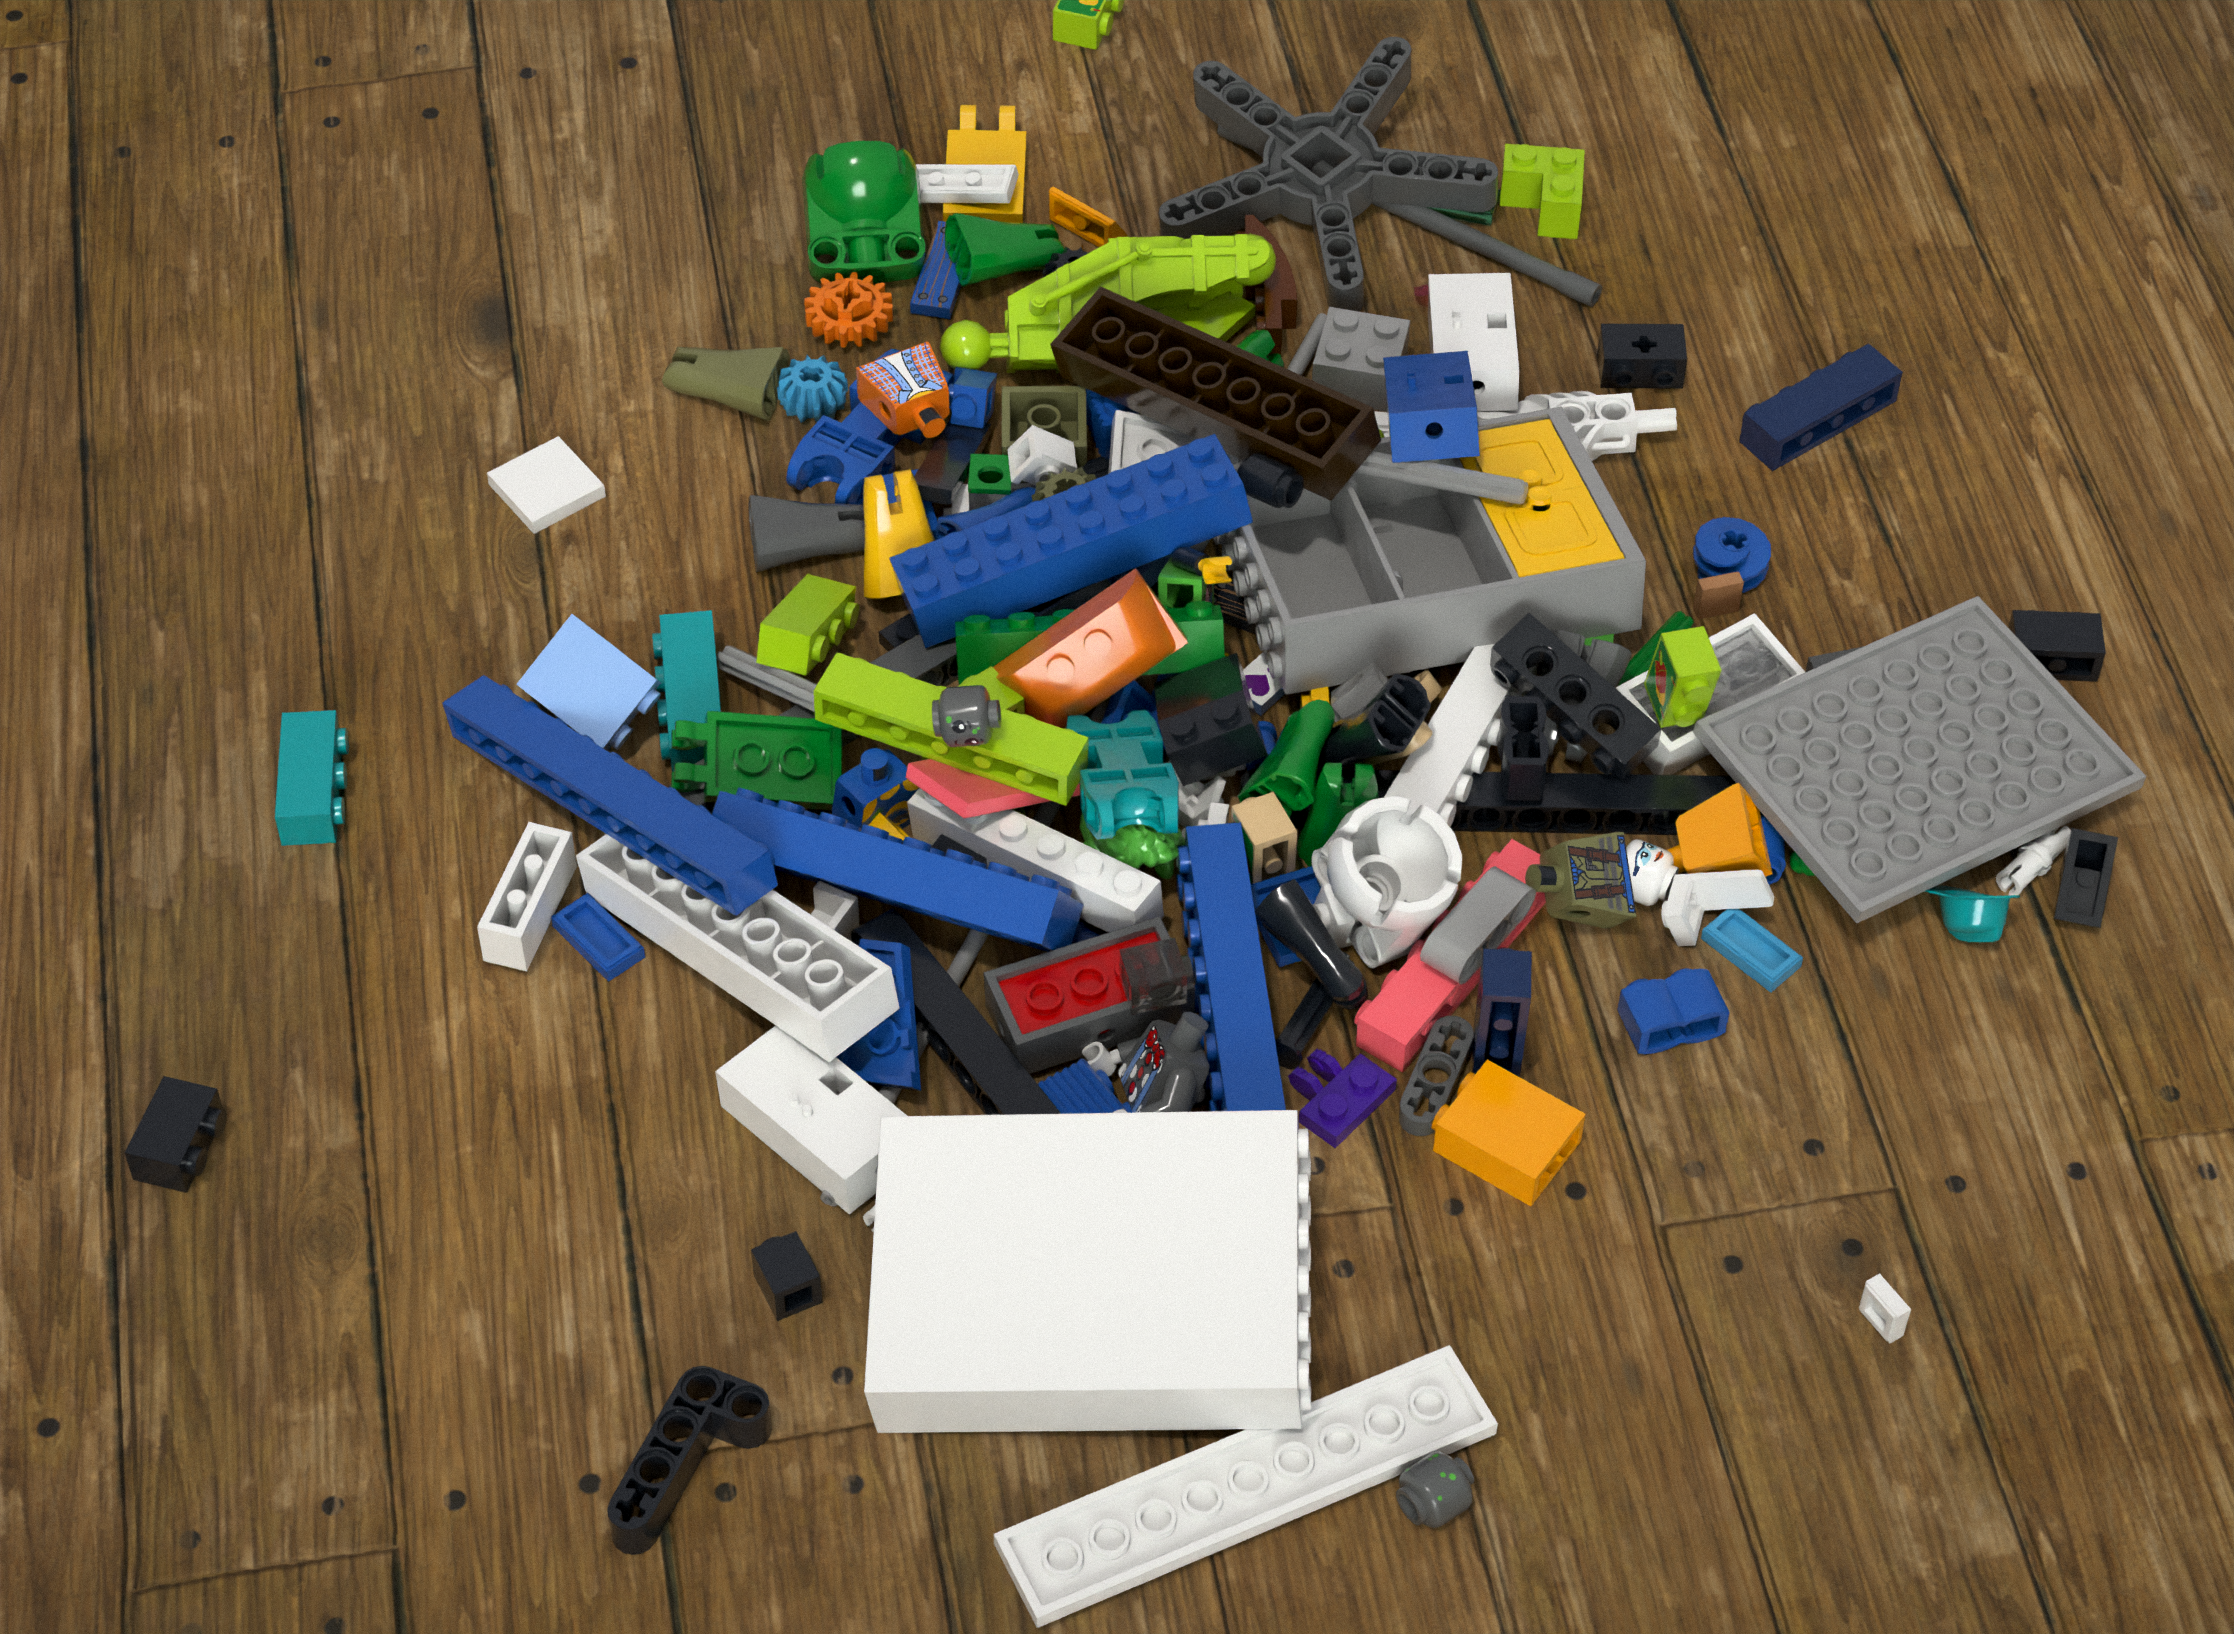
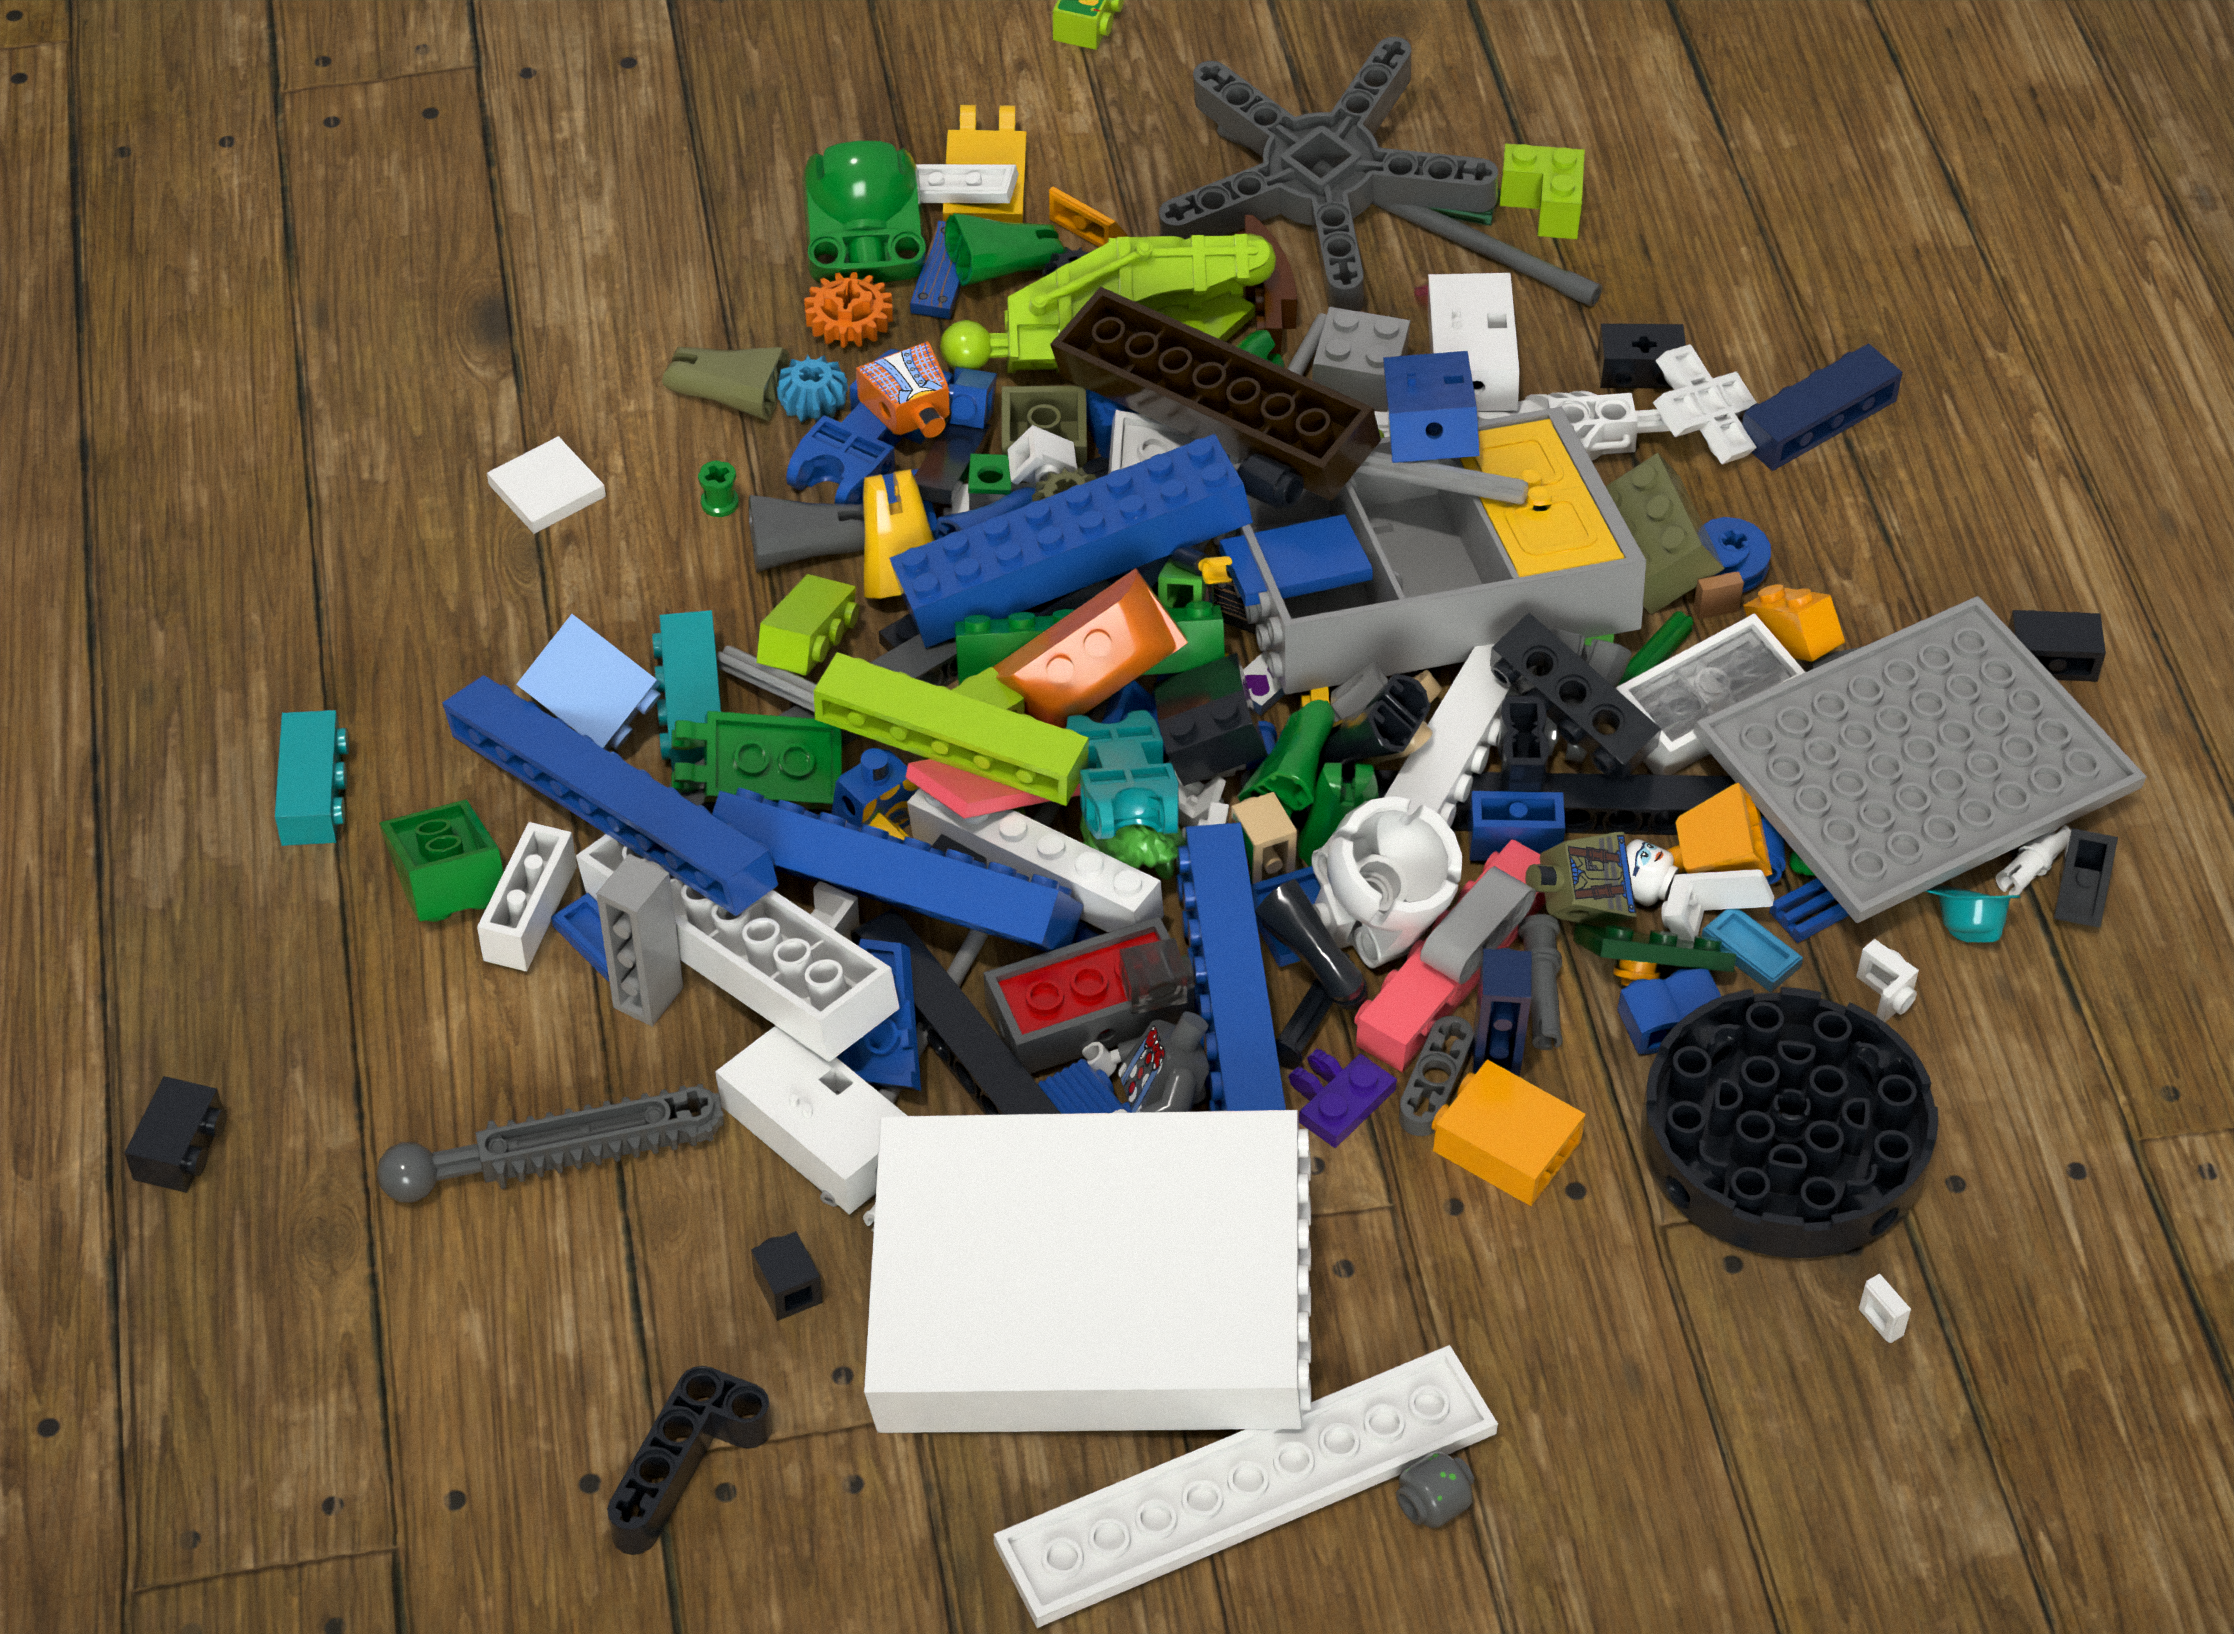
(411, 1170): none -> dark grey gear
(443, 860): none -> green slope
(640, 939): none -> light grey brick
(718, 481): none -> green bush
(965, 716): dark grey head -> none
(1300, 558): none -> blue tile
(1526, 817): none -> blue brick
(1540, 936): none -> dark grey pin
(1635, 970): none -> light orange plate
(1656, 947): none -> dark green wing
(1665, 530): none -> olive brick
(1682, 677): lime brick -> none
(1705, 404): none -> white plate
(1788, 1122): none -> black brick
(1799, 620): none -> light orange brick
(1805, 901): none -> blue tile
(1890, 977): none -> white bracket

